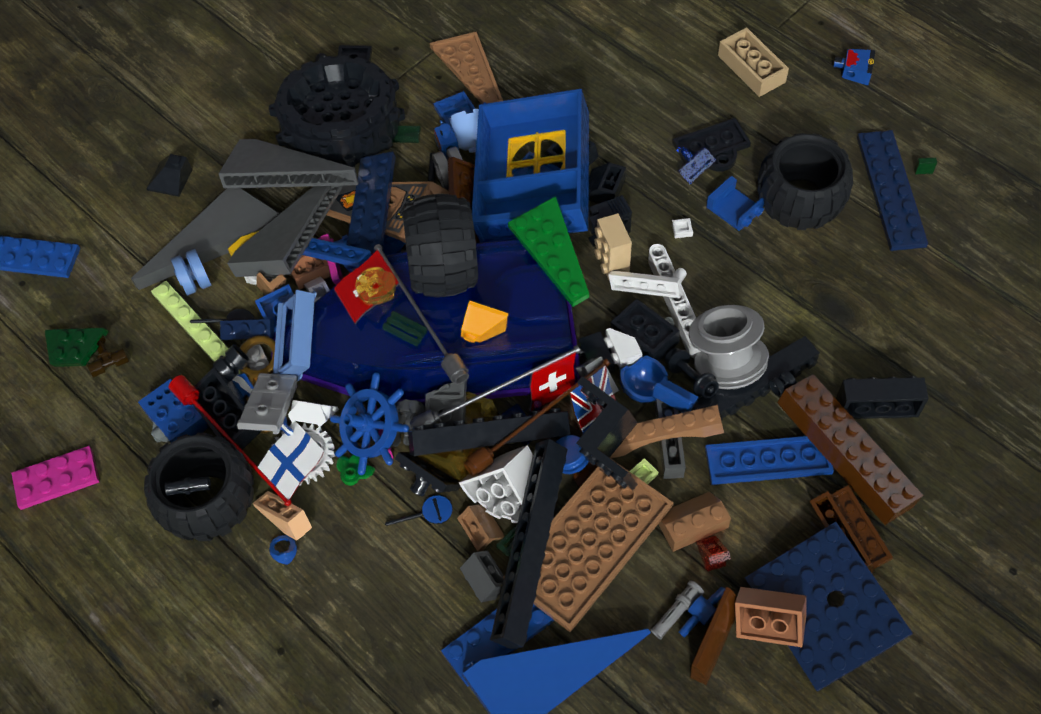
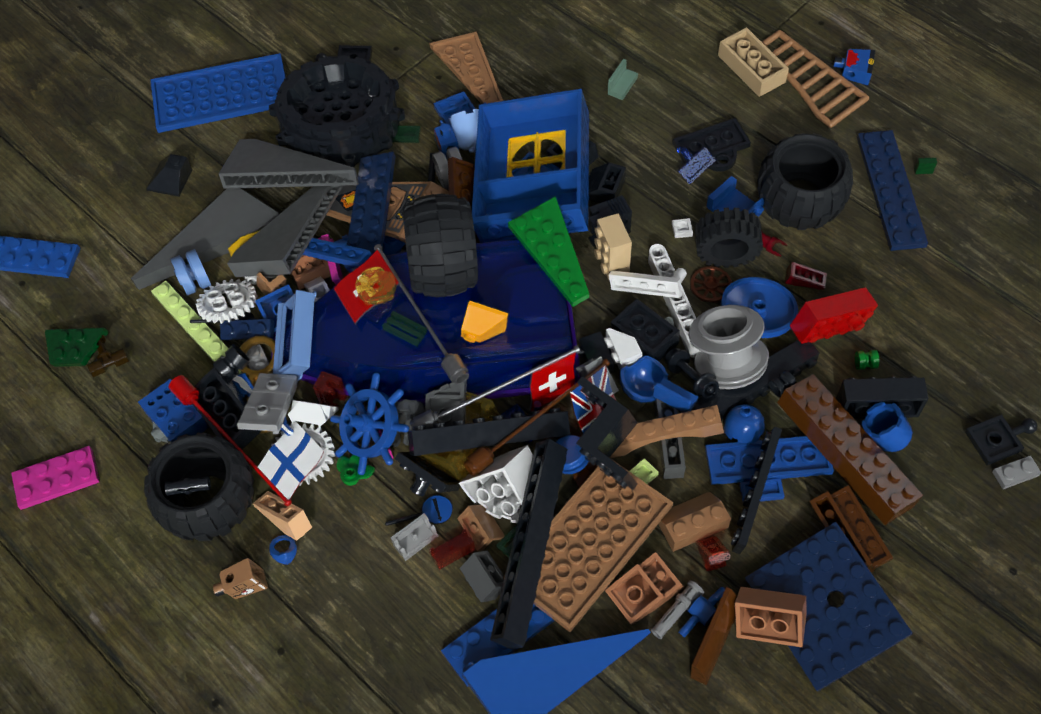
(214, 306): none -> white gear
(216, 92): none -> blue plate
(241, 580): none -> medium nougat torso
(329, 388): none -> clear red hinge
(414, 537): none -> light grey hinge
(452, 550): none -> clear red hinge
(621, 81): none -> sand green panel
(644, 588): none -> nougat slope
(710, 283): none -> copper wheel
(728, 224): none -> black tyre
(744, 424): none -> blue cylinder
(754, 494): none -> black plate
(767, 298): none -> blue dish
(769, 242): none -> dark red piece
(772, 491): none -> blue tile
(794, 277): none -> dark red slope
(833, 315): none -> red brick
(838, 79): none -> medium nougat bar
(866, 359): none -> green wheel
(888, 427): none -> blue cylinder
(999, 428): none -> black plate
(1016, 472): none -> light grey plate

